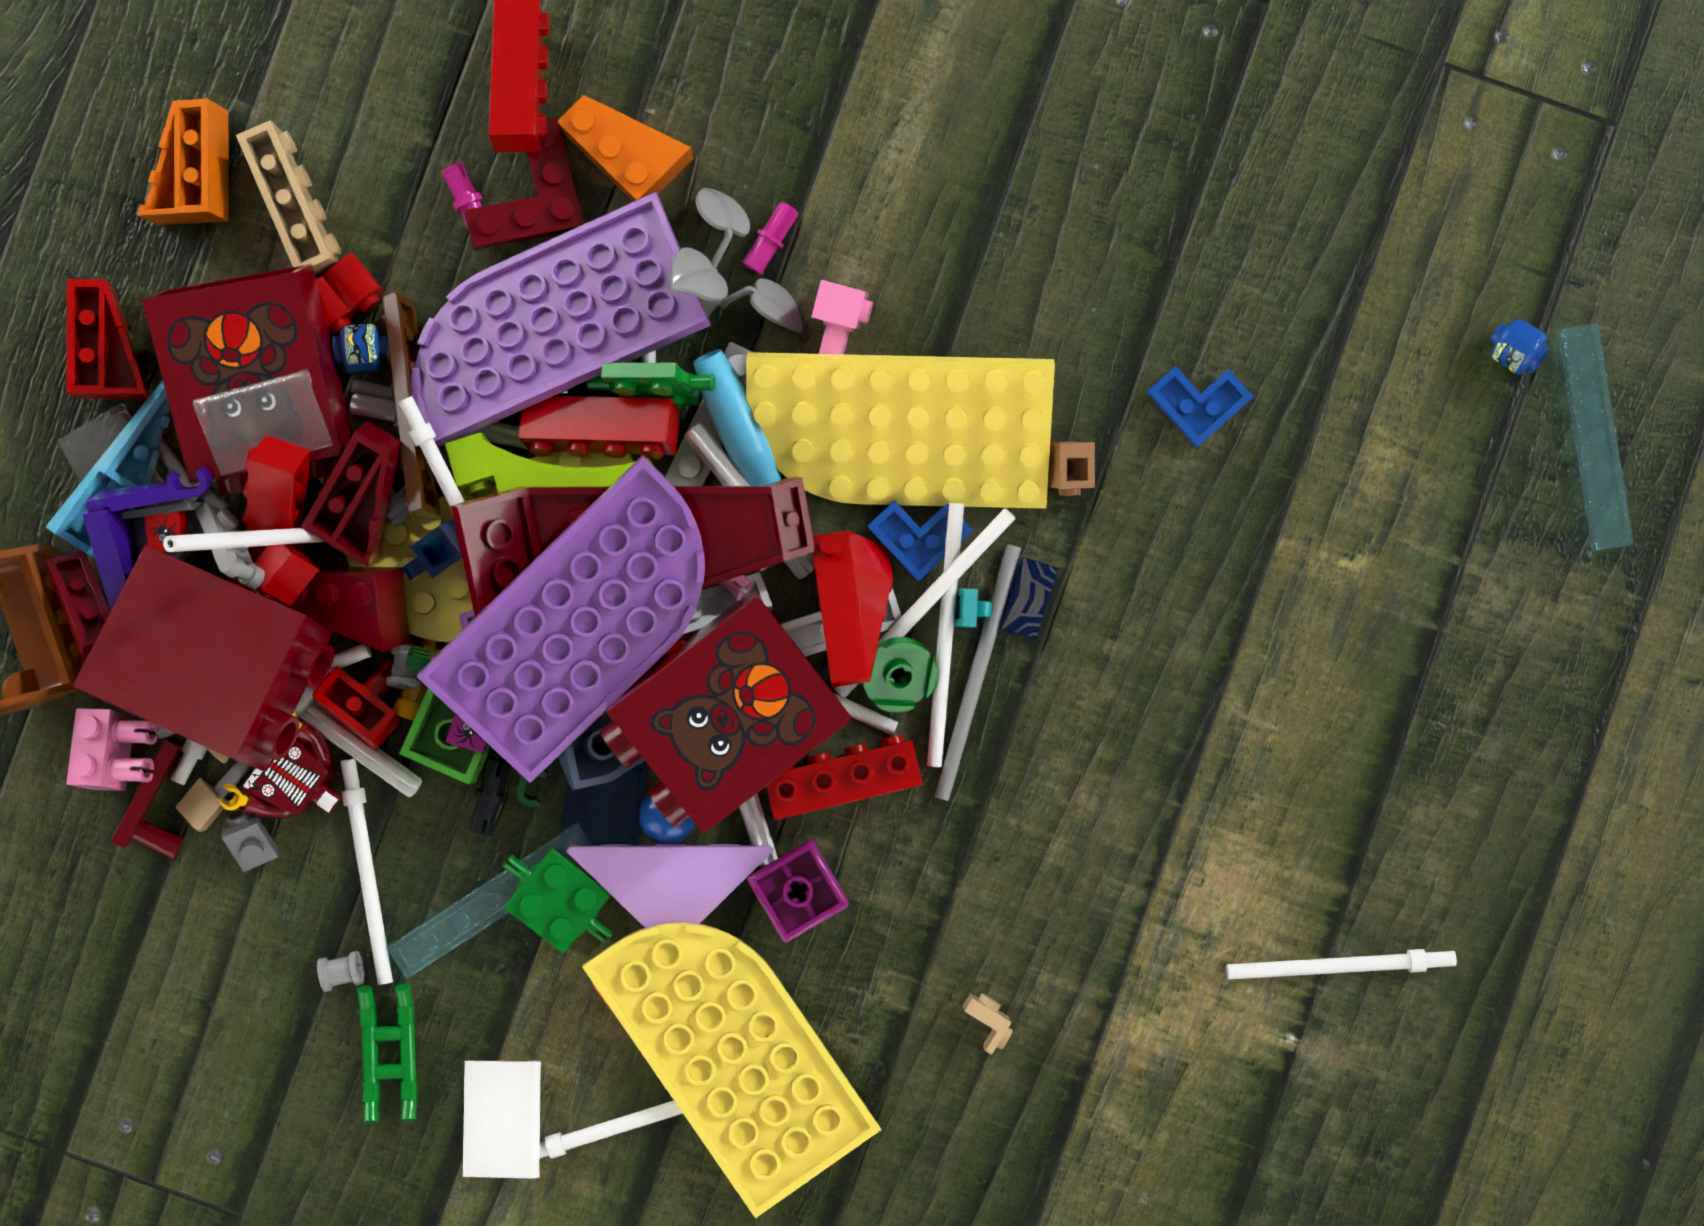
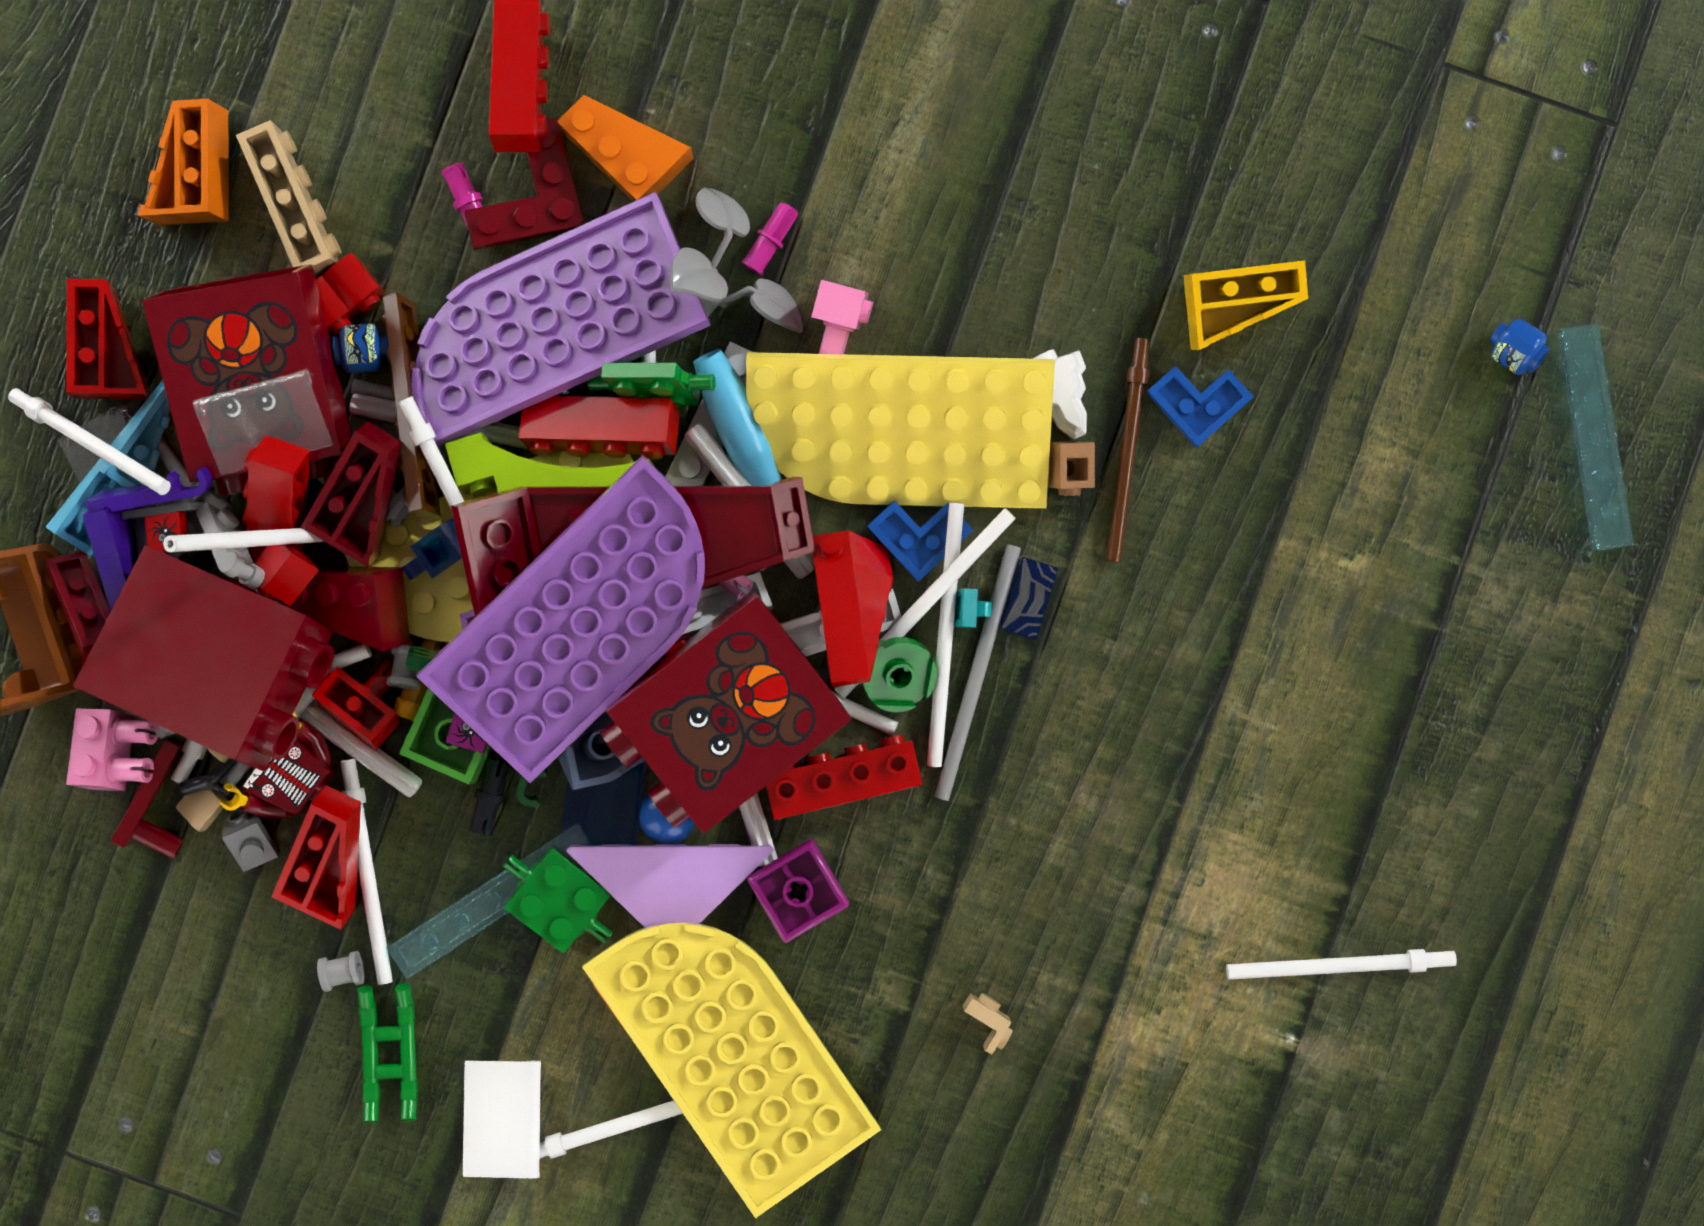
(43, 412): none -> white bar
(208, 781): none -> black bar
(324, 860): none -> red wedge
(1068, 389): none -> white rock
(1137, 378): none -> reddish brown bar
(1236, 298): none -> yellow wedge

